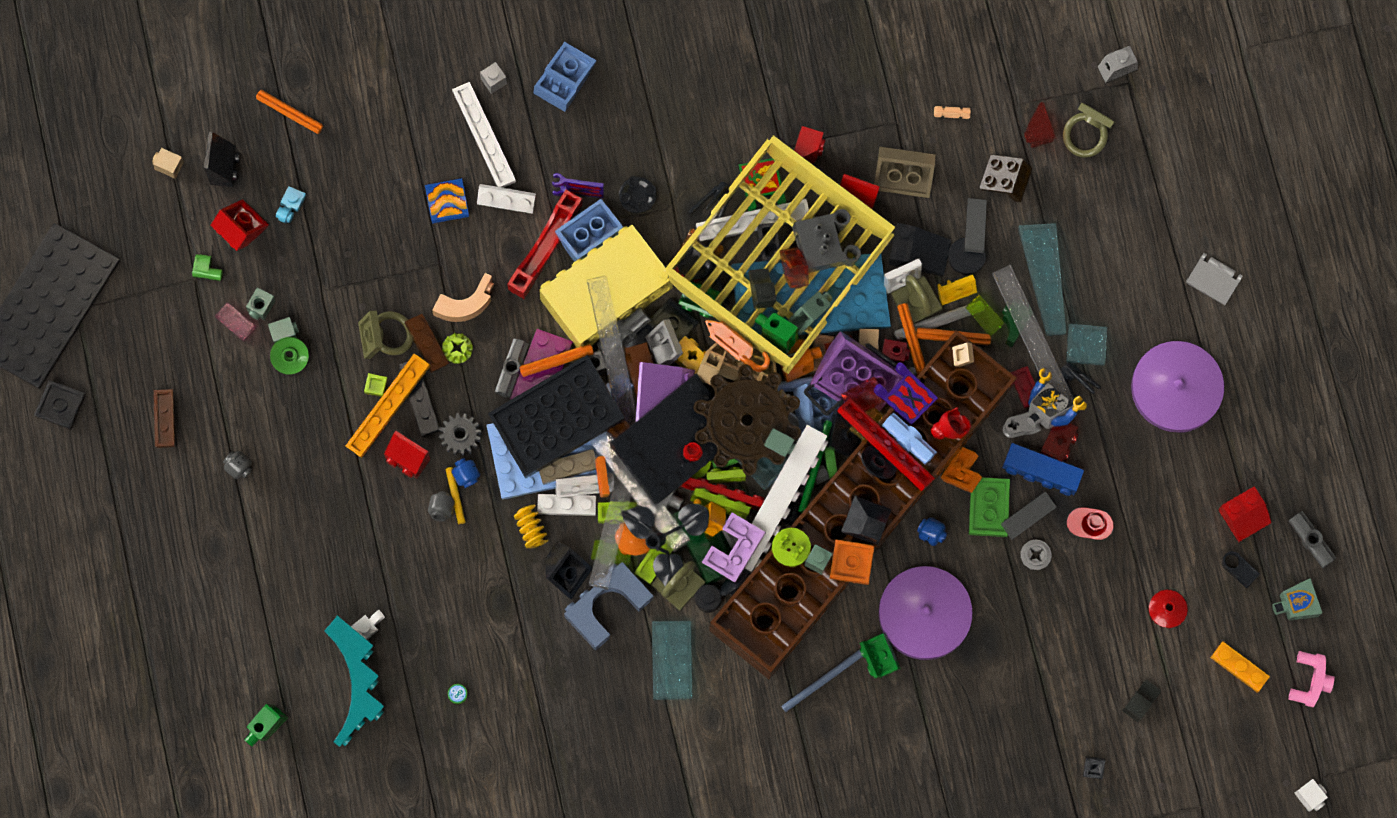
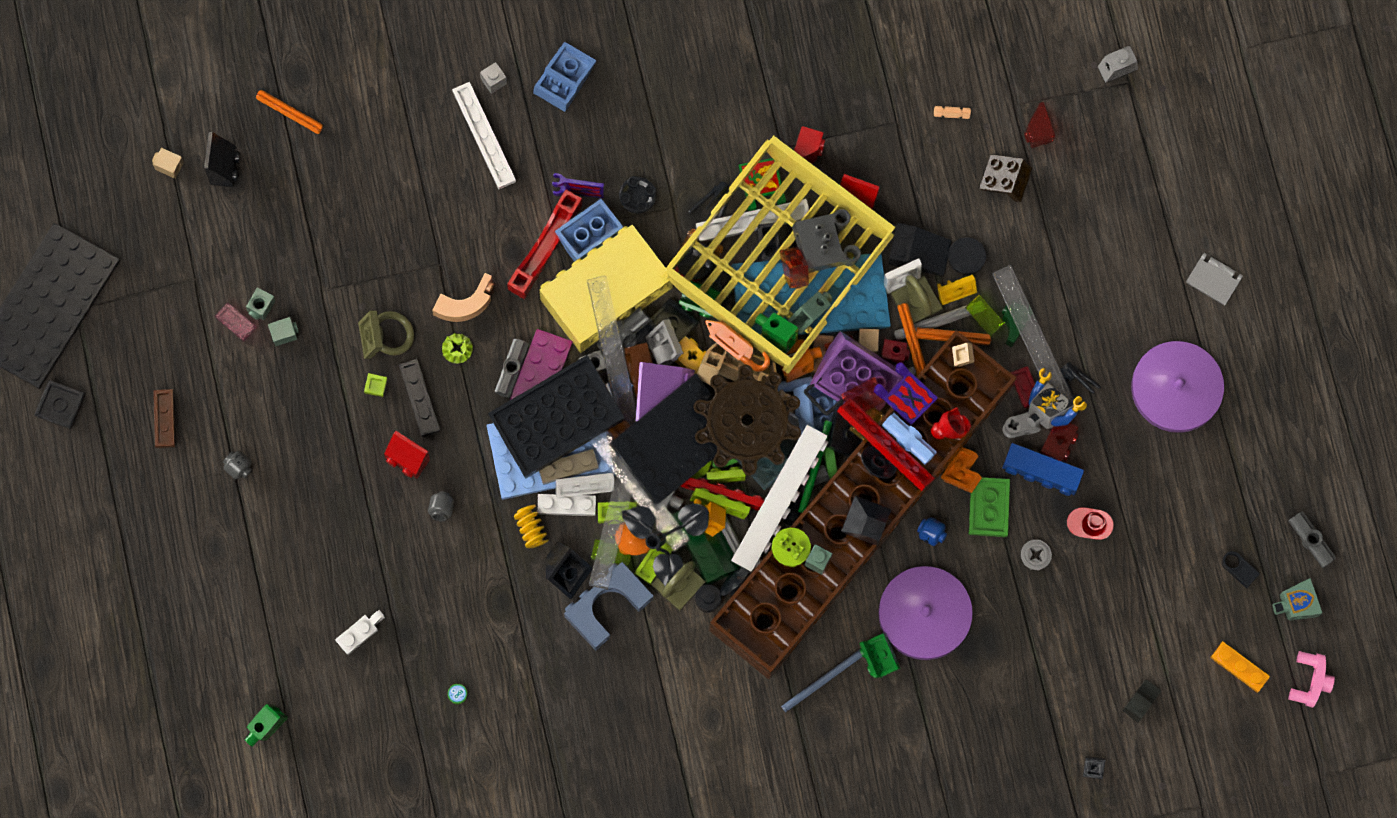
(202, 268): bright green piece -> none
(239, 224): red slope -> none
(290, 364): bright green dish -> none
(292, 201): medium azure plate -> none
(362, 704): teal arch -> none
(387, 405): light orange plate -> none
(426, 342): reddish brown plate -> none
(447, 200): slope -> none
(455, 495): yellow bar -> none
(460, 424): dark grey gear -> none
(465, 473): blue head -> none
(506, 198): white plate -> none
(556, 360): orange axle -> none
(602, 476): orange tile -> none
(671, 660): clear light blue plate -> none
(692, 452): red plate -> none
(748, 540): lavender plate -> none
(762, 288): pearl dark grey arch -> none
(780, 442): sand green brick -> none
(852, 562): orange tile -> none
(881, 355): black axle -> none
(904, 172): dark tan slope -> none
(975, 225): dark grey tile -> none
(1028, 515): dark grey tile -> none
(1043, 262): clear light blue wing -> none
(1086, 344): clear light blue plate -> none
(1094, 118): olive tile -> none
(1161, 615): red dish -> none
(1245, 514): red slope -> none
(1312, 795): white brick -> none

